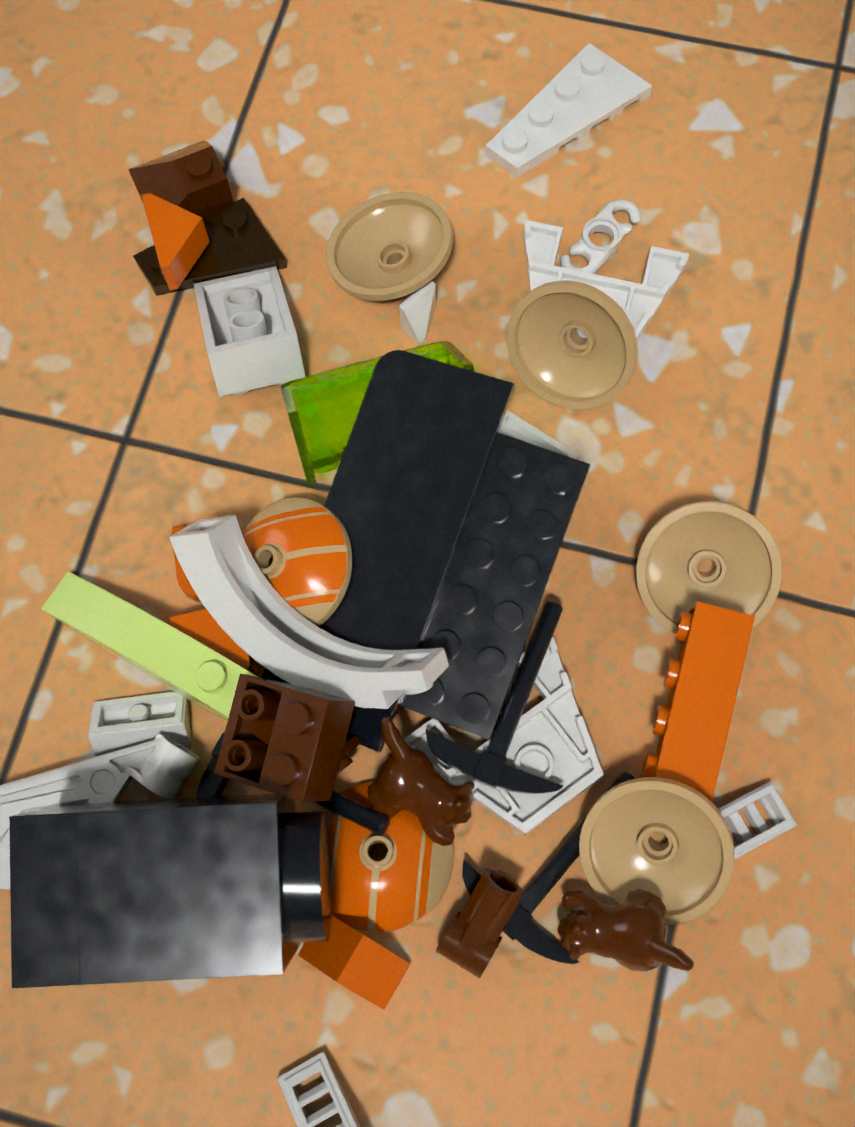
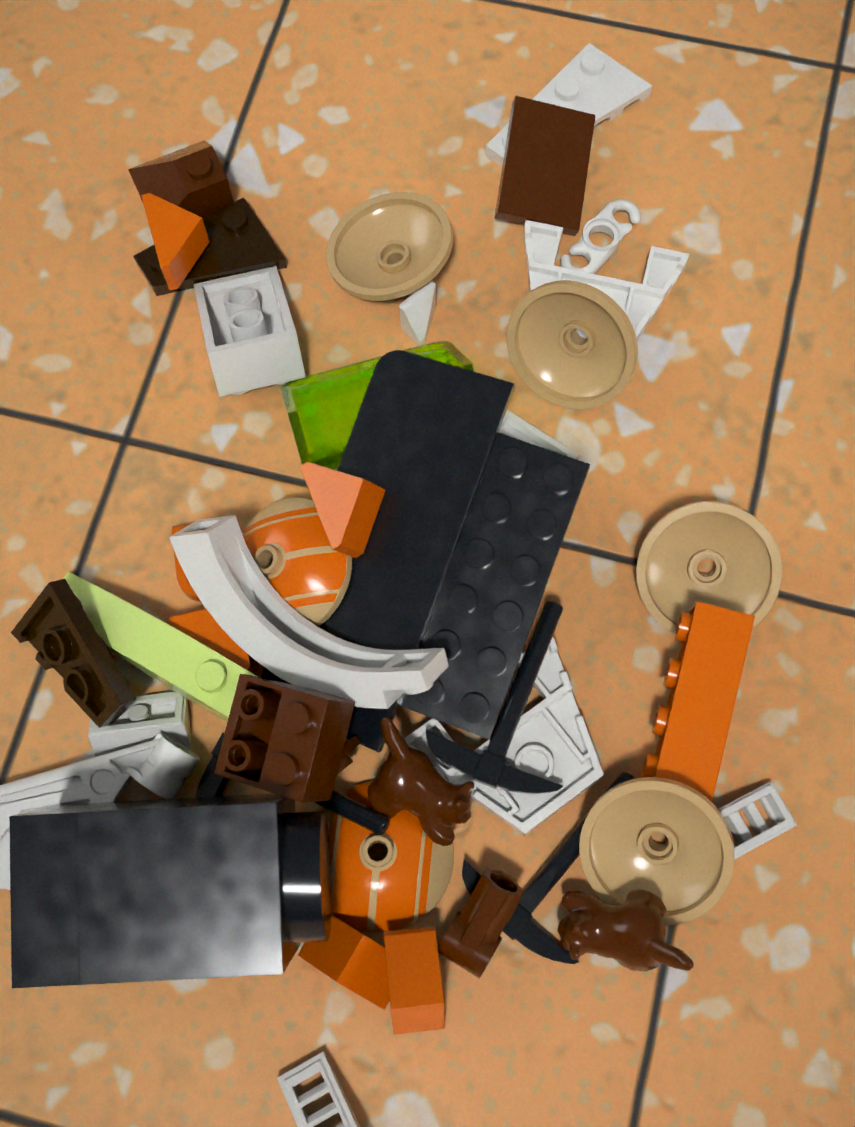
(72, 647): none -> dark brown wing
(344, 505): none -> orange slope
(414, 980): none -> orange slope
(545, 165): none -> reddish brown tile

